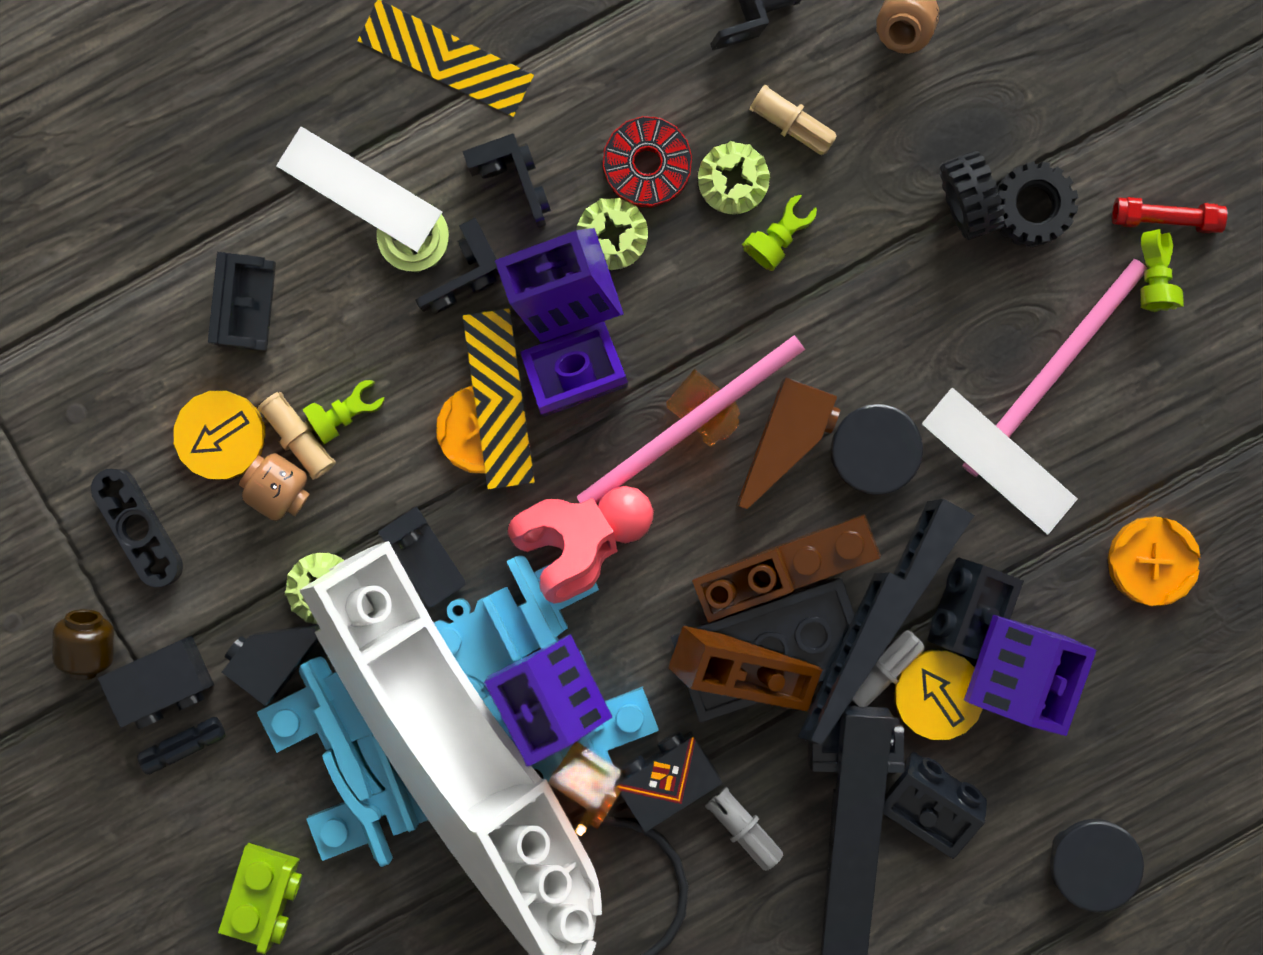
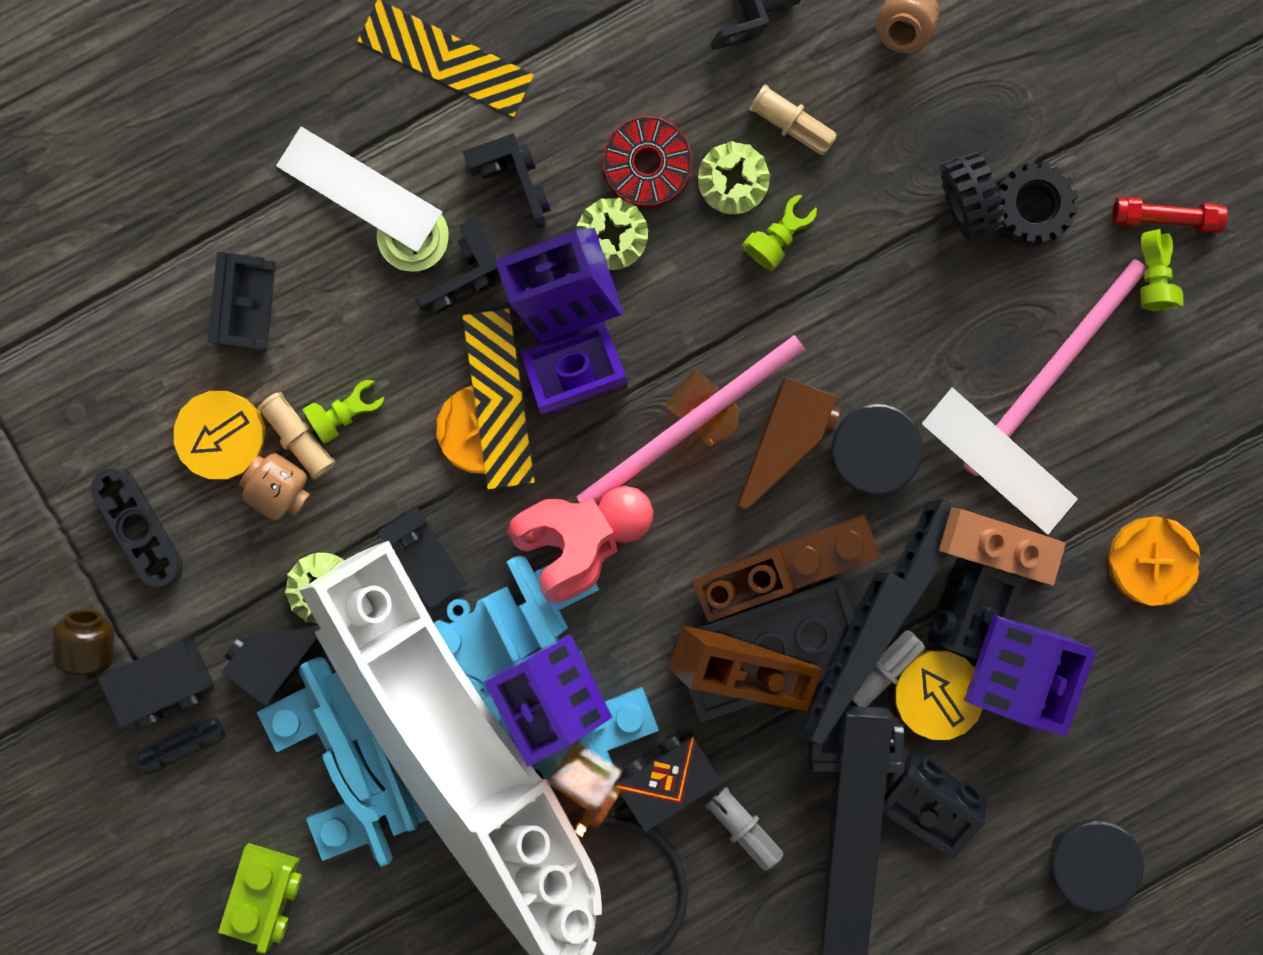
(1002, 546): none -> nougat plate

